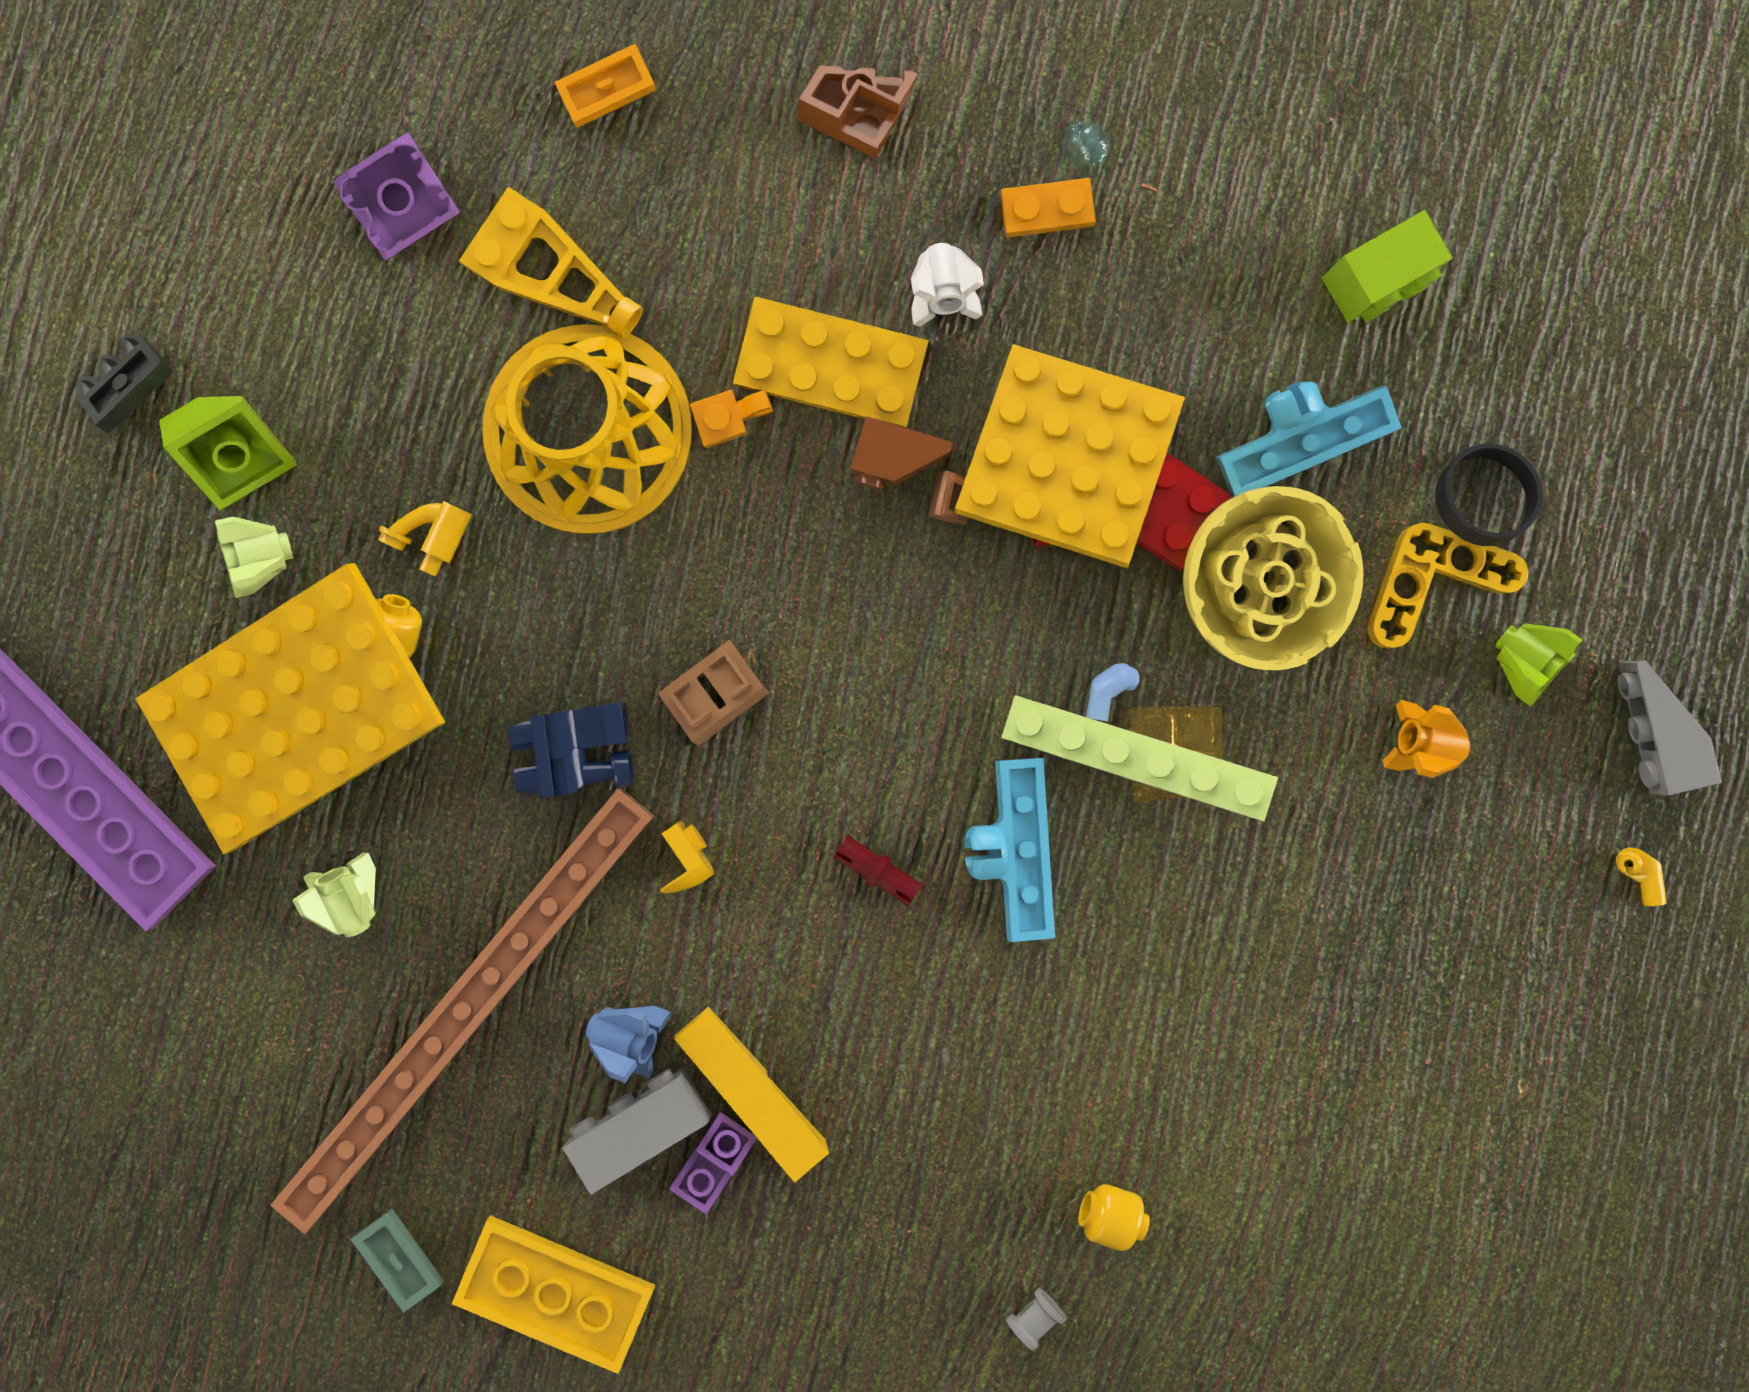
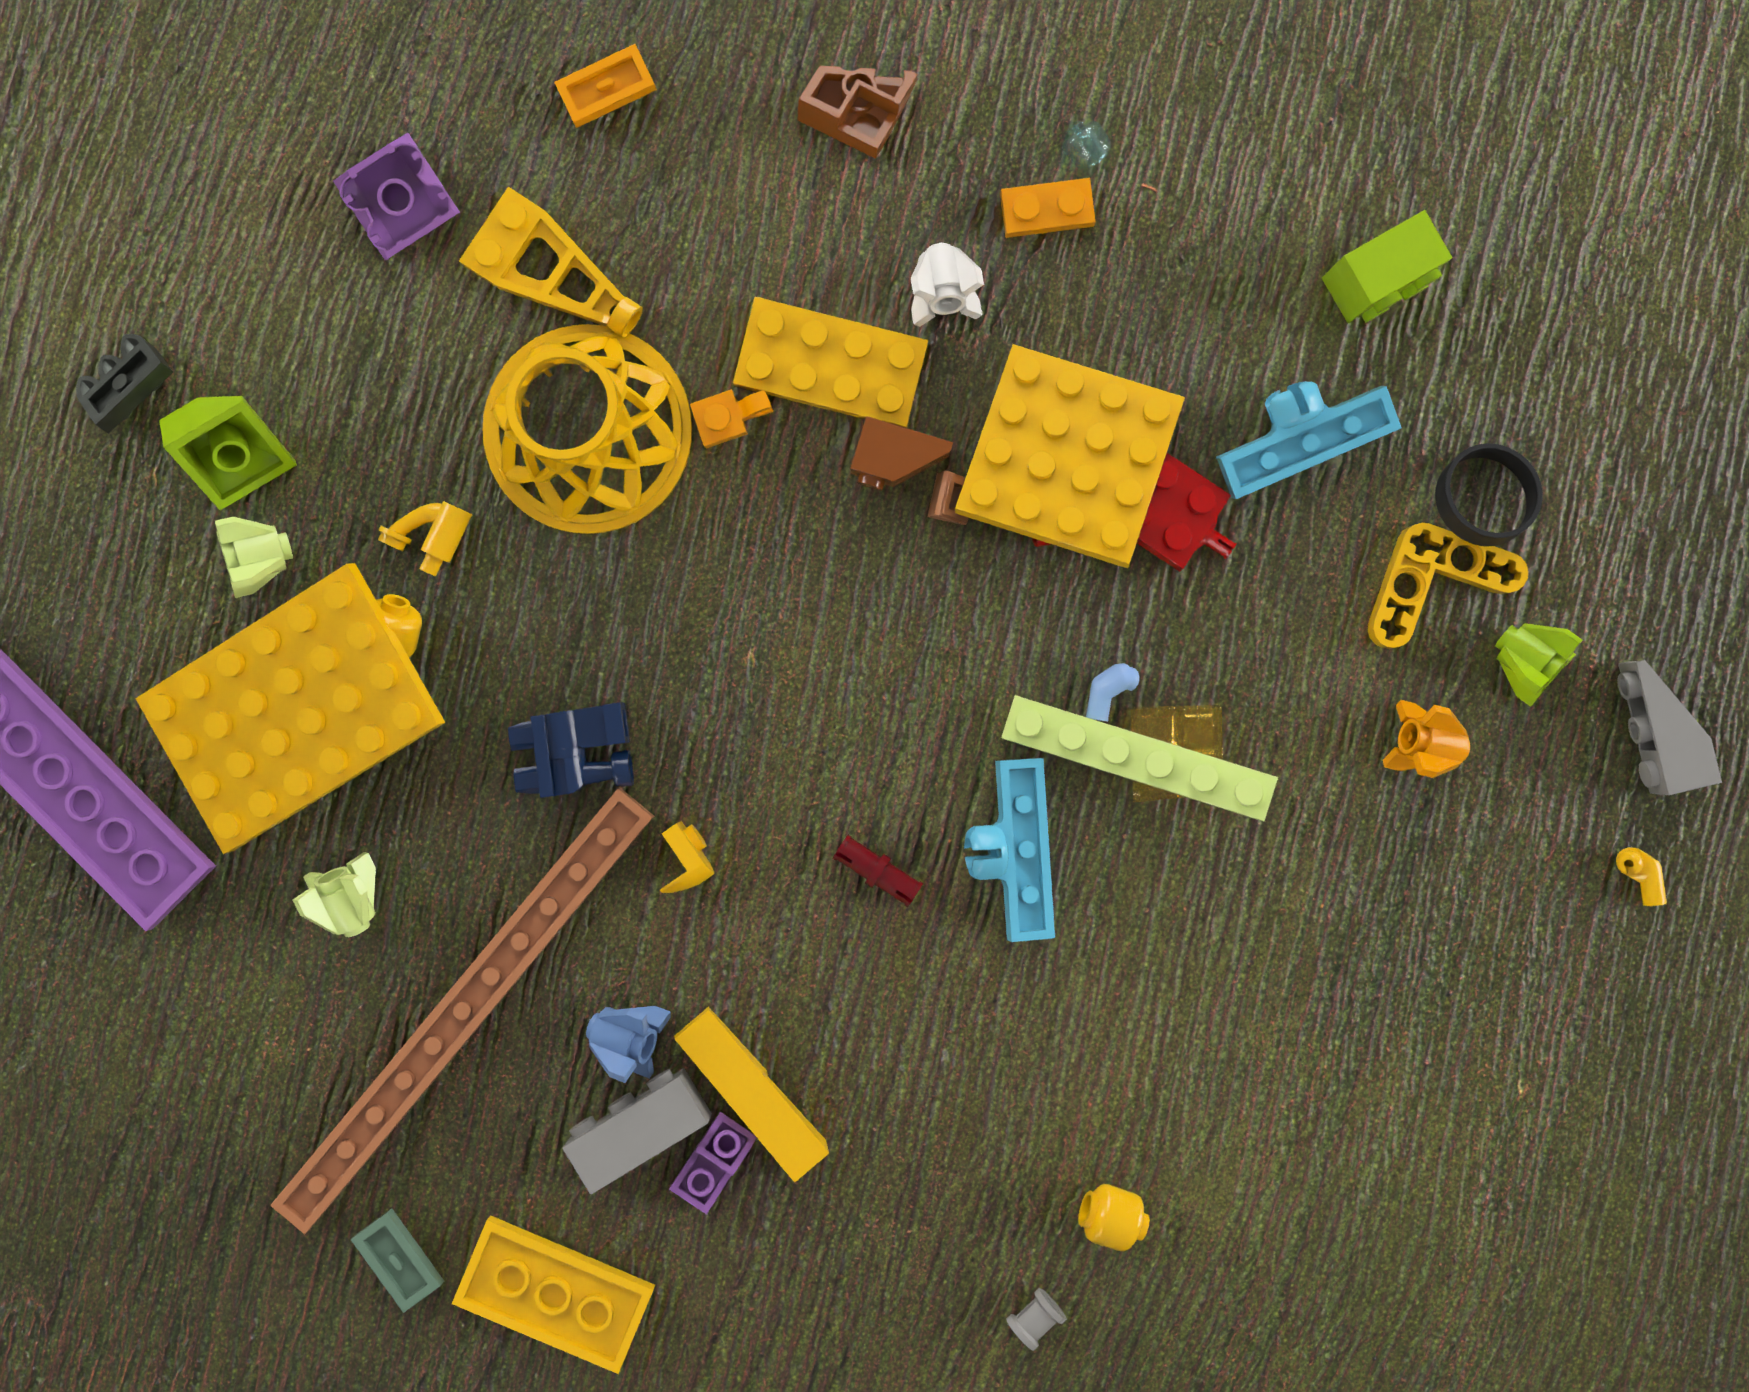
(695, 707): medium nougat piece -> none
(1319, 590): light yellow brick -> none

